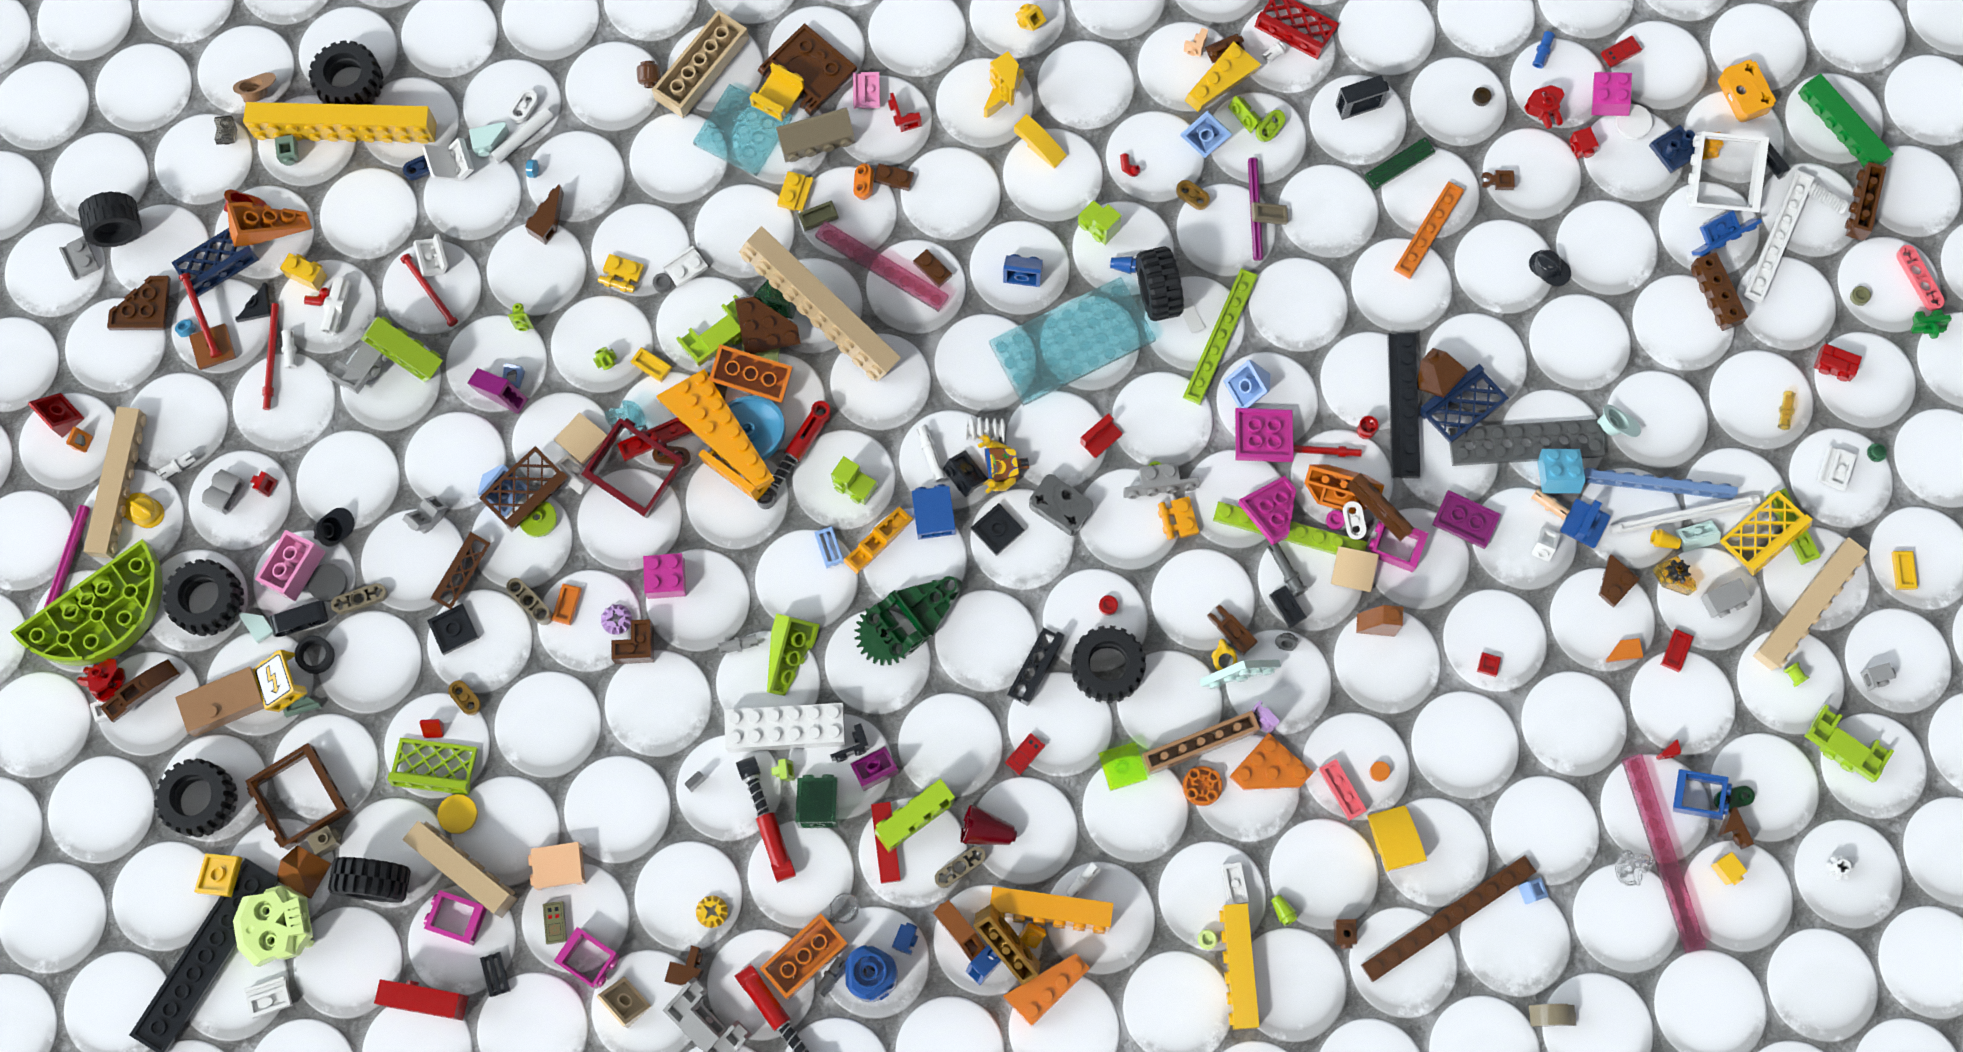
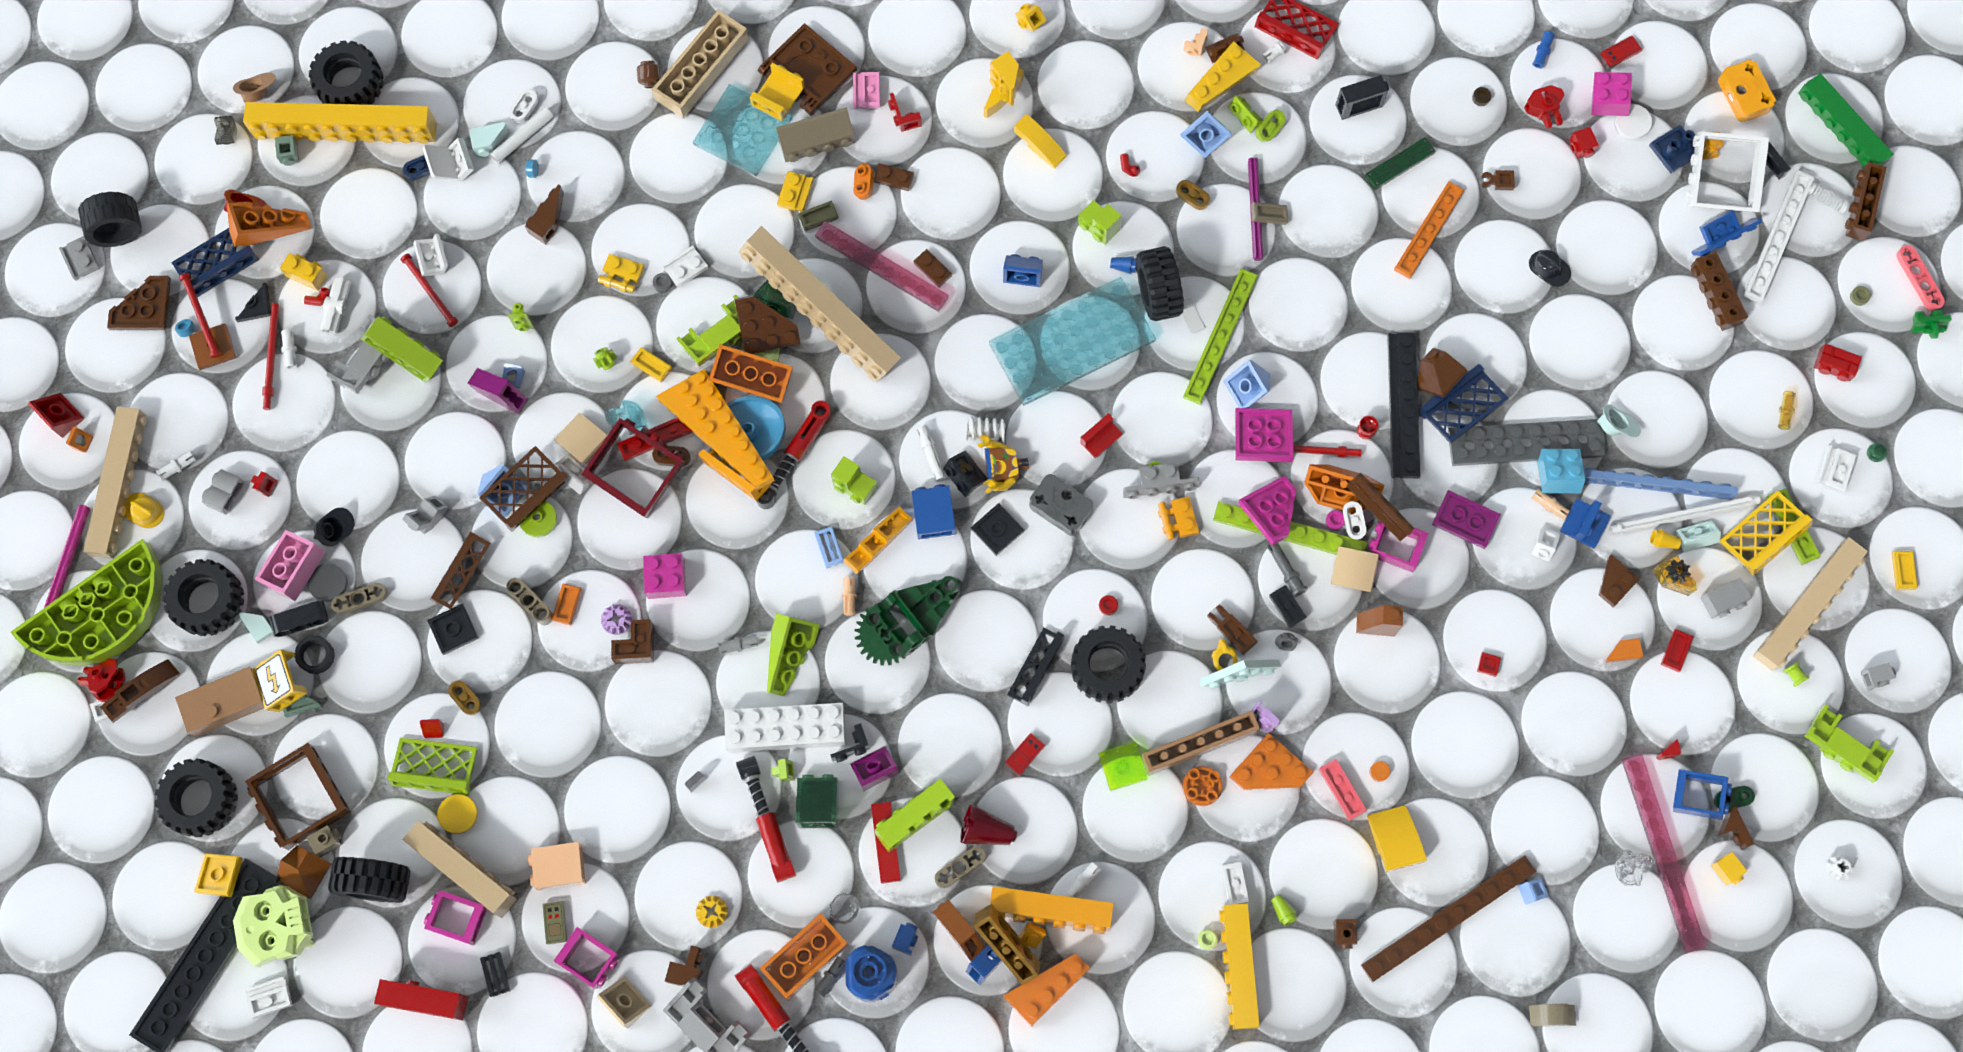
(849, 596): none -> light nougat axle

